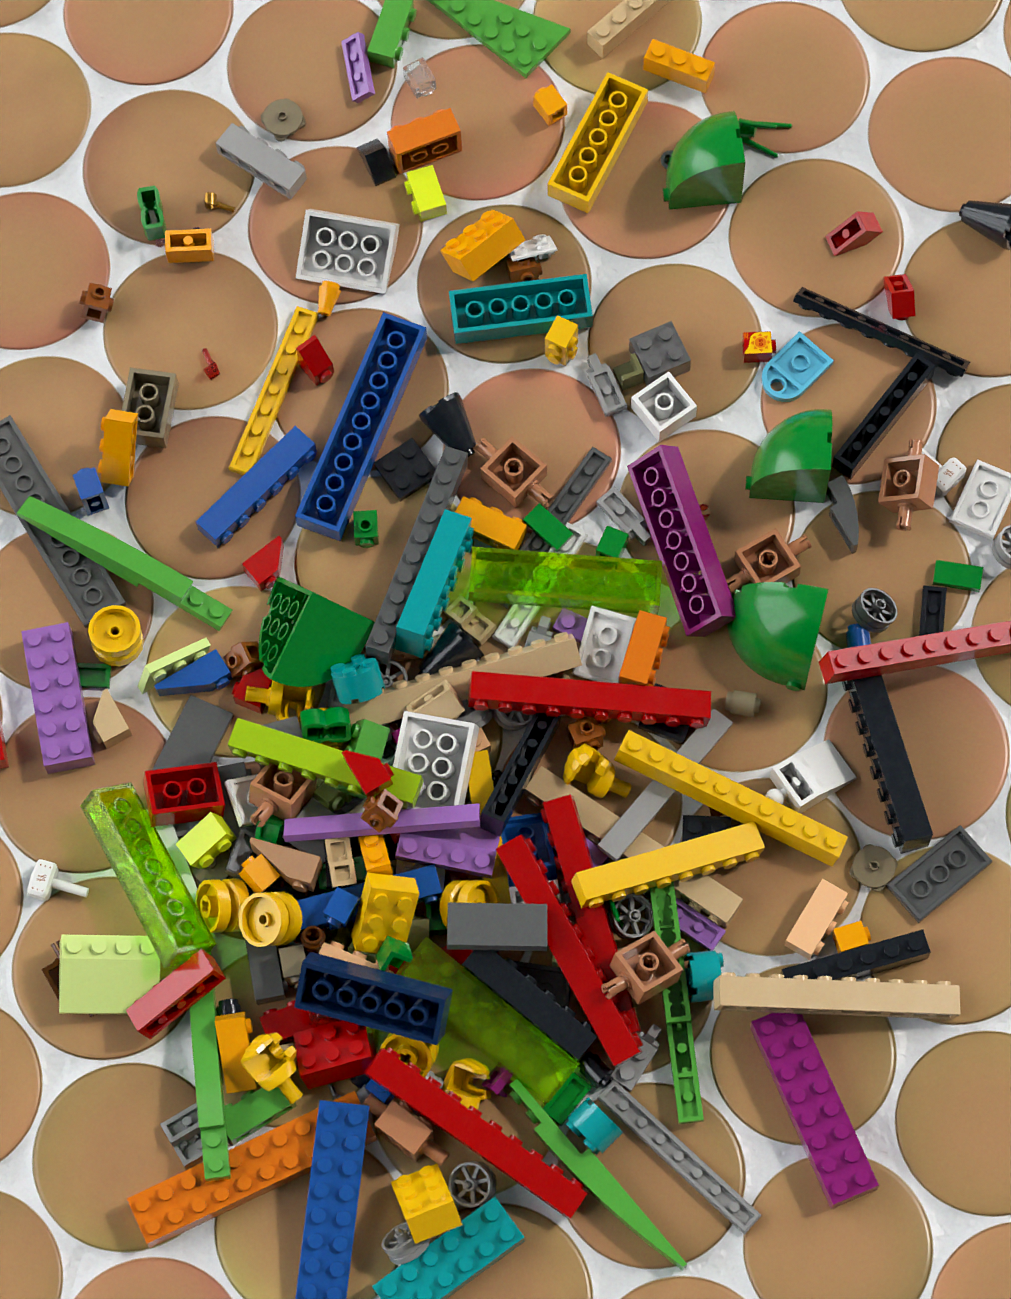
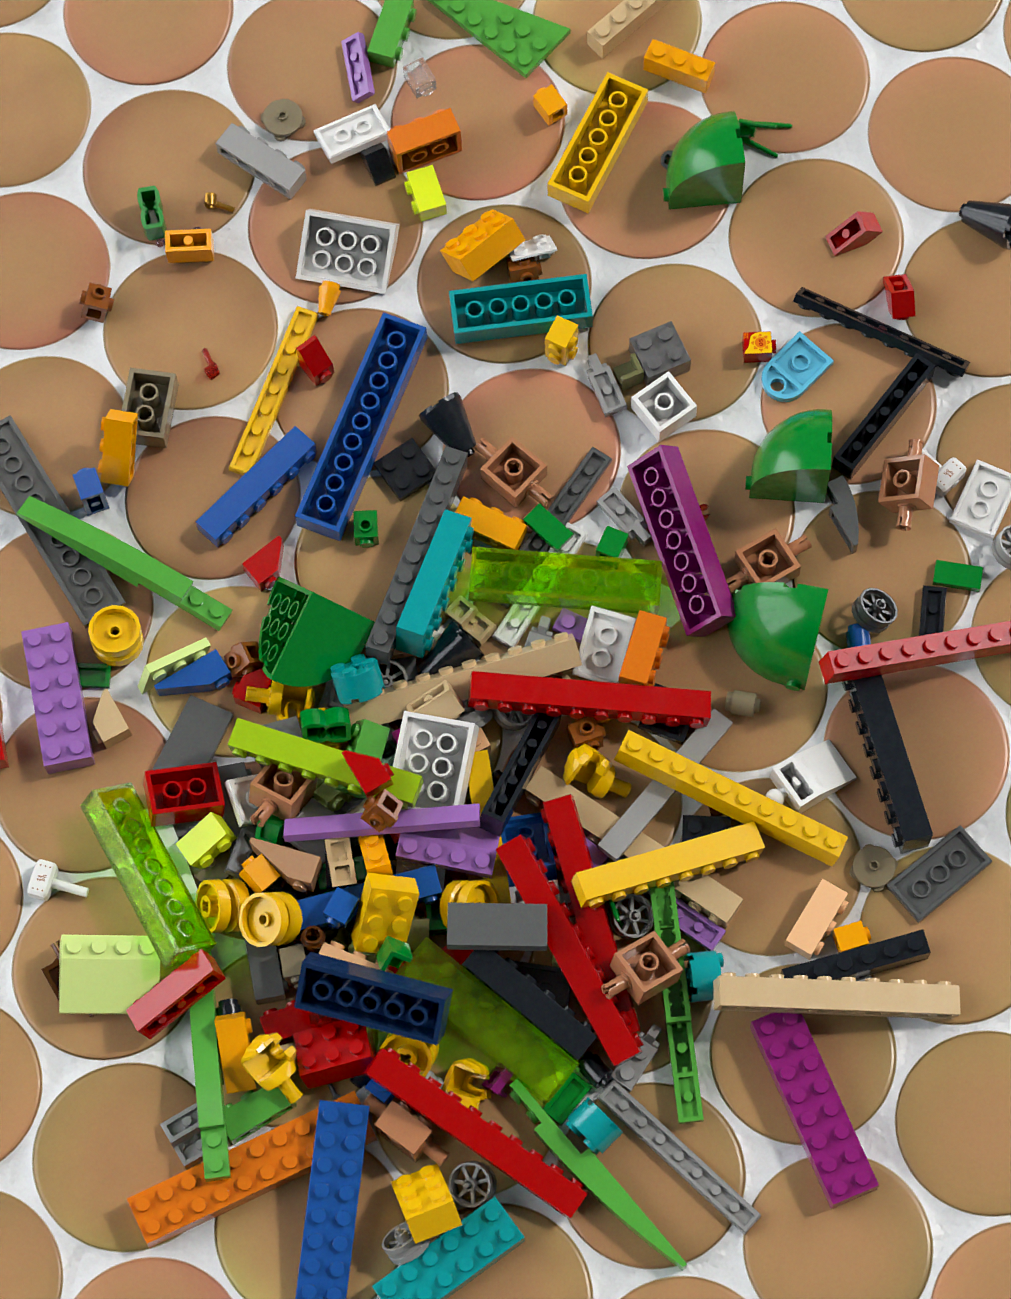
(352, 133): none -> white tile
(410, 666): none -> dark grey tile

